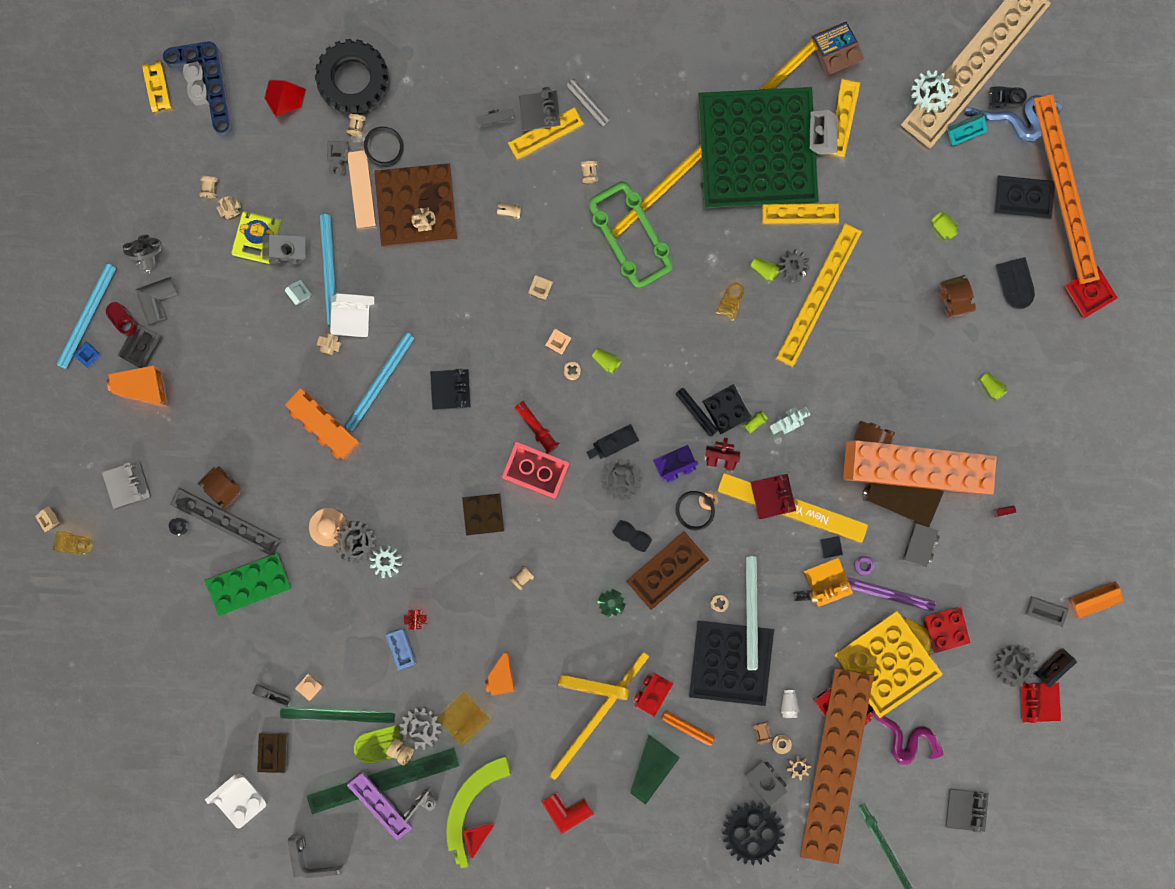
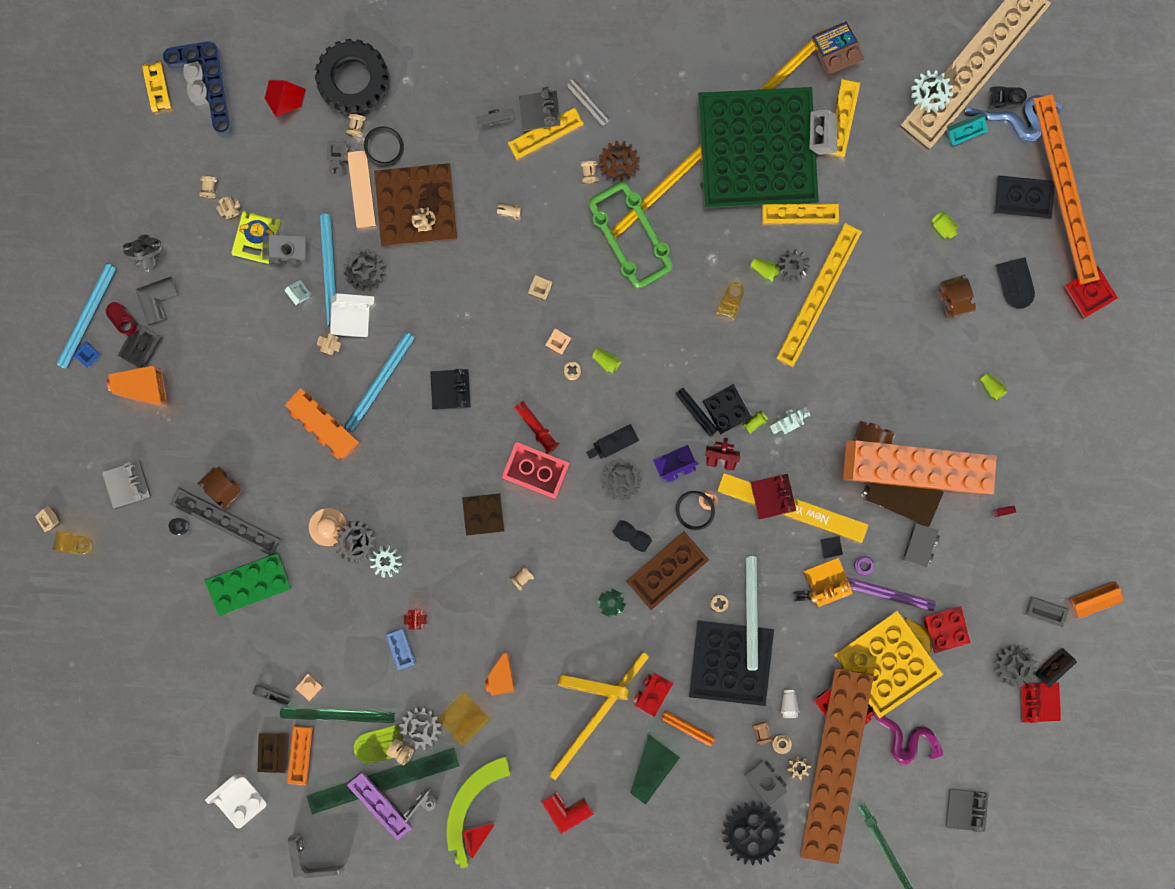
(299, 755): none -> orange plate
(355, 271): none -> dark grey gear
(626, 167): none -> reddish brown gear

